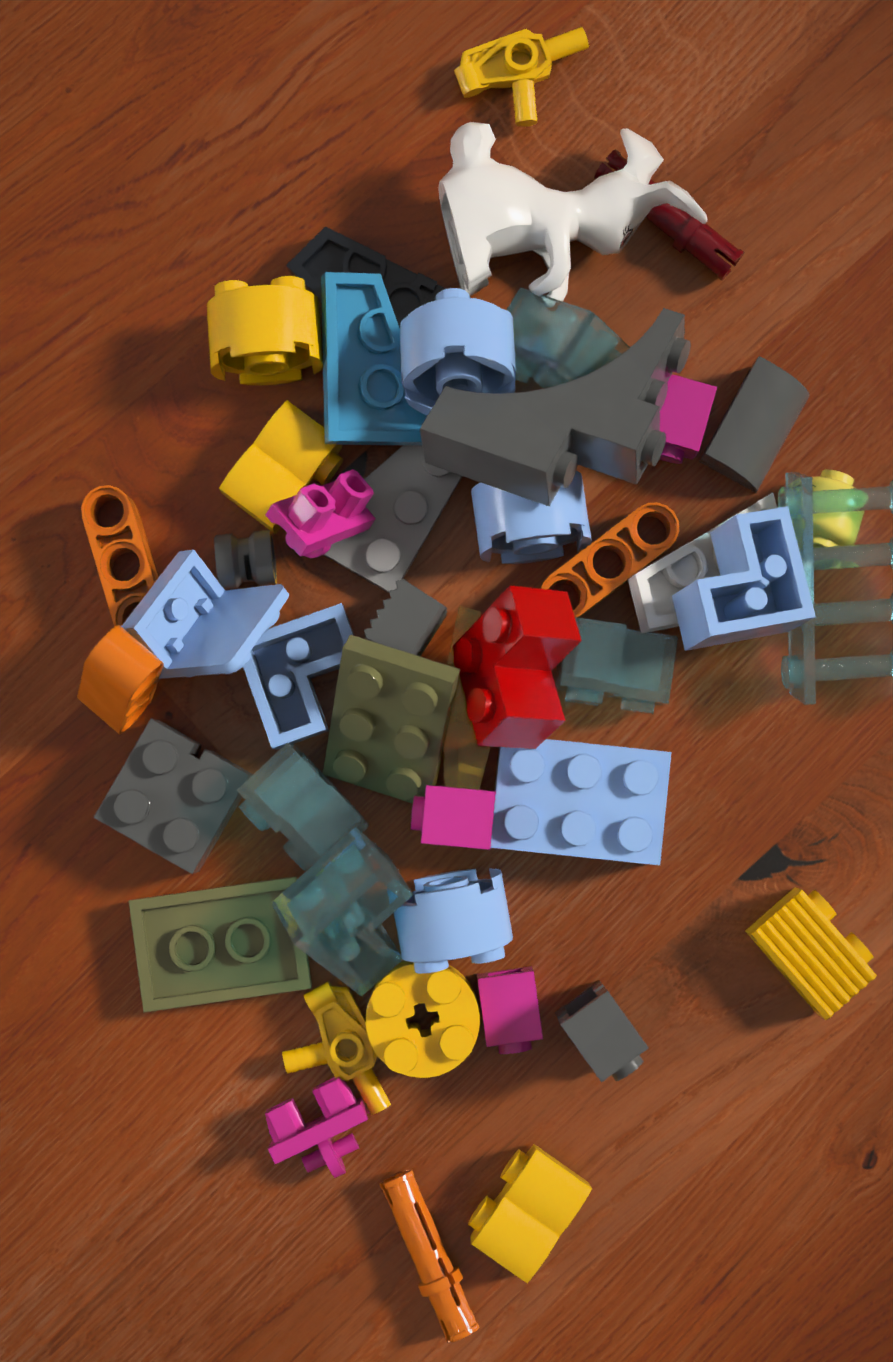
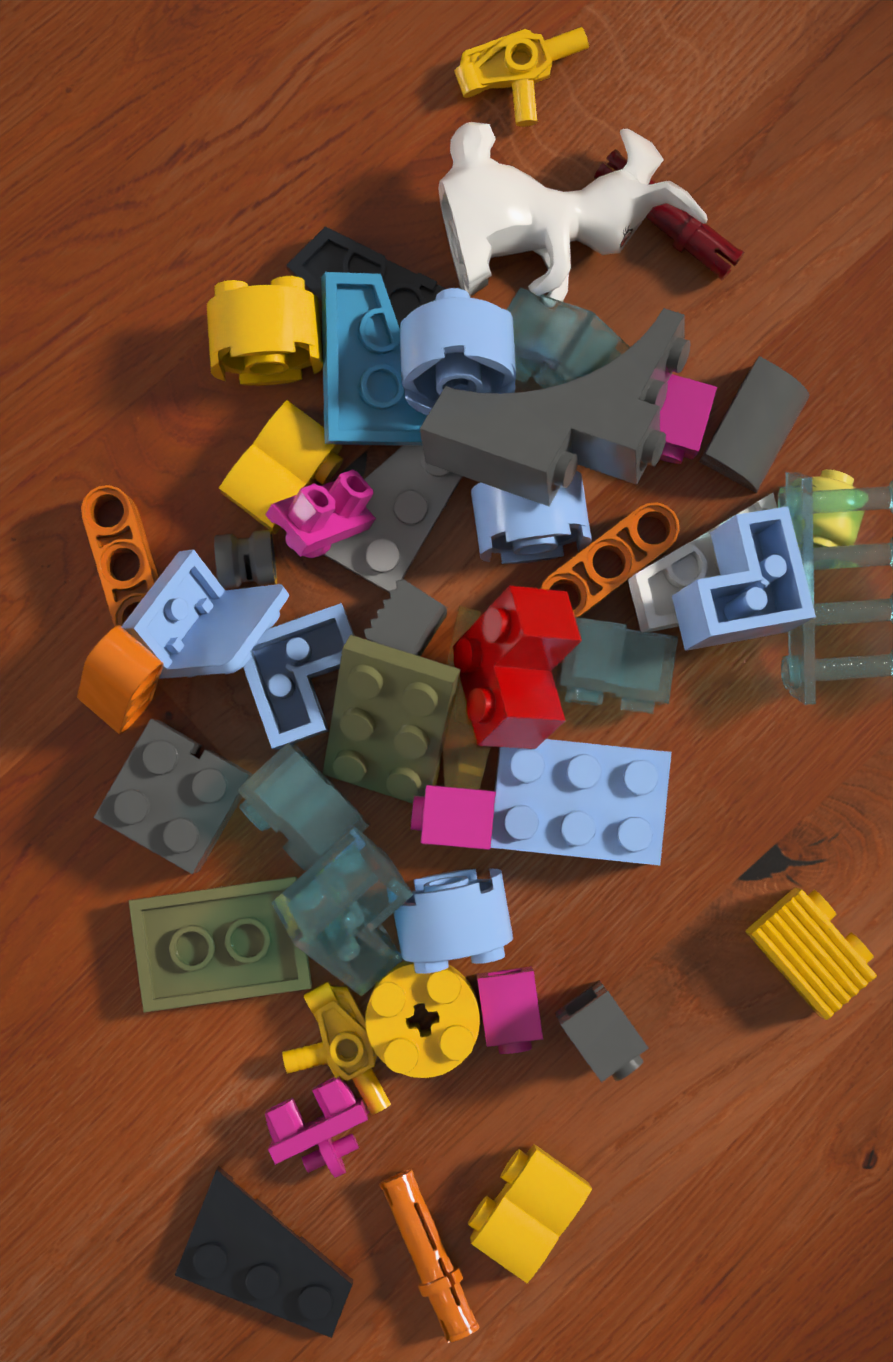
(260, 1261): none -> black wing

